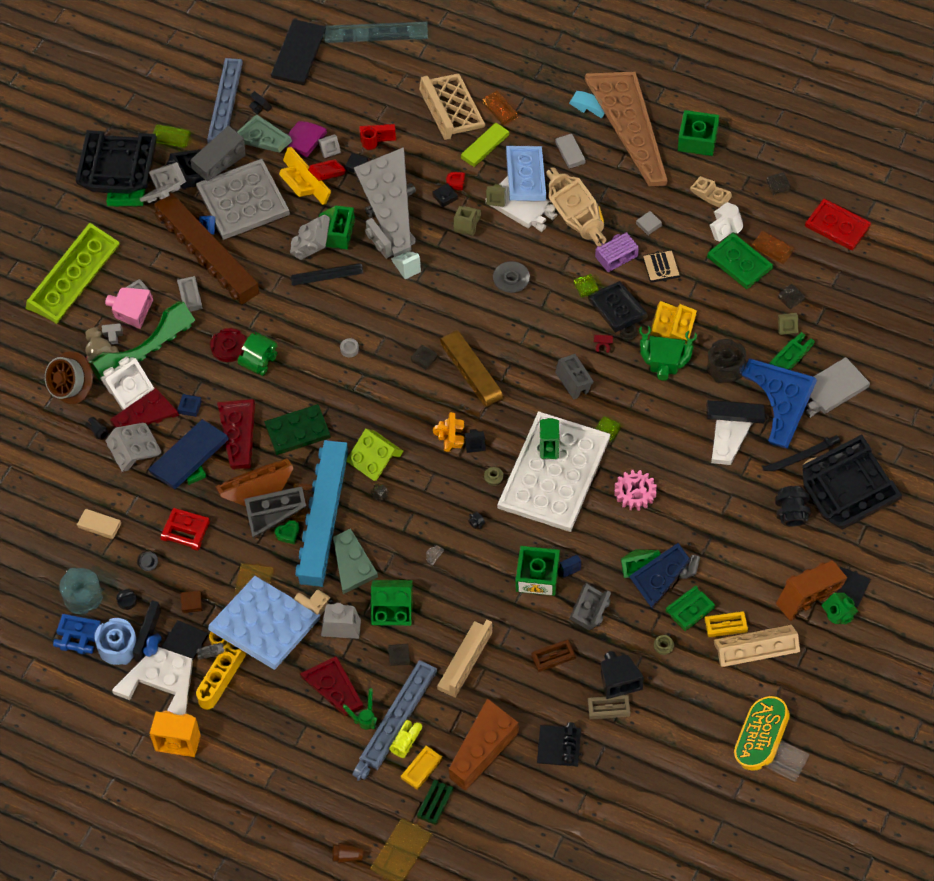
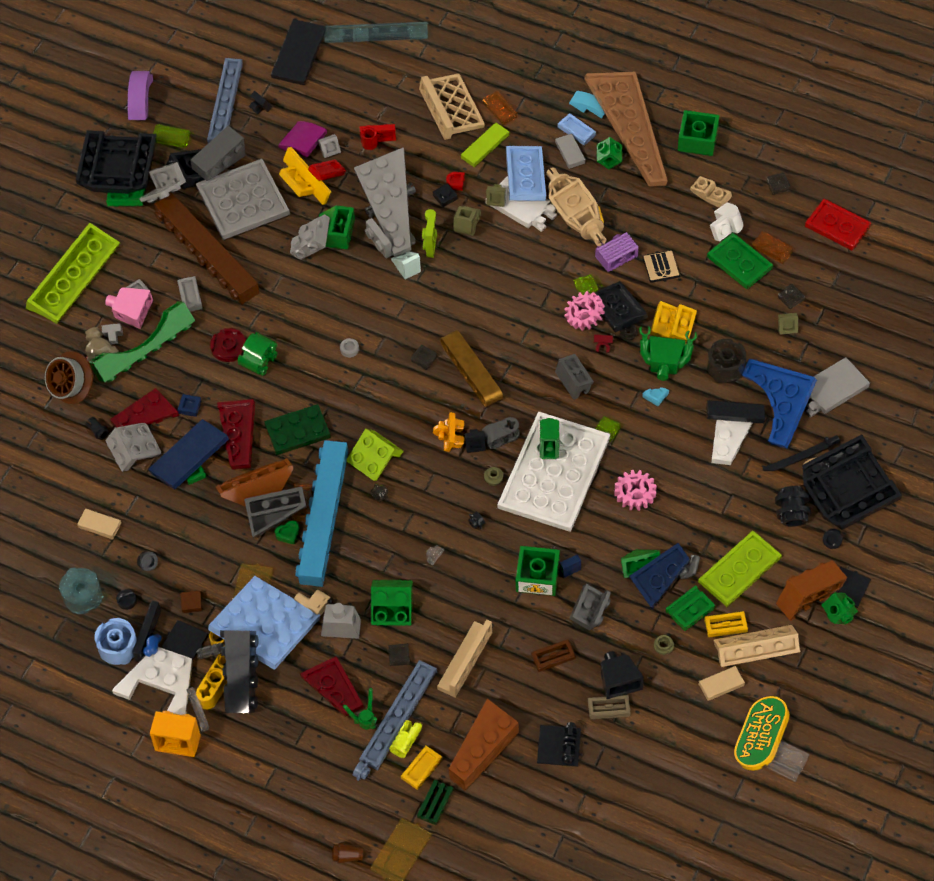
(77, 628): blue plate -> none
(127, 382): white plate -> none
(138, 95): none -> medium lavender arch
(187, 523): red plate -> none
(199, 713): none -> clear tile
(208, 222): blue tile -> none
(240, 670): none -> black wedge
(264, 135): sand green wing -> none
(326, 274): black axle -> none
(352, 561): sand green wing -> none
(354, 161): black tile -> none
(429, 233): none -> lime plate
(500, 433): none -> dark grey piece
(511, 271): dark grey dish -> none
(577, 128): none -> light blue tile
(584, 310): none -> bright pink gear
(609, 153): none -> green brick
(649, 223): light grey tile -> none
(656, 396): none -> medium azure tile
(721, 683): none -> tan tile
(739, 568): none -> lime tile
(792, 352): green hinge -> none
(832, 538): none -> black tile

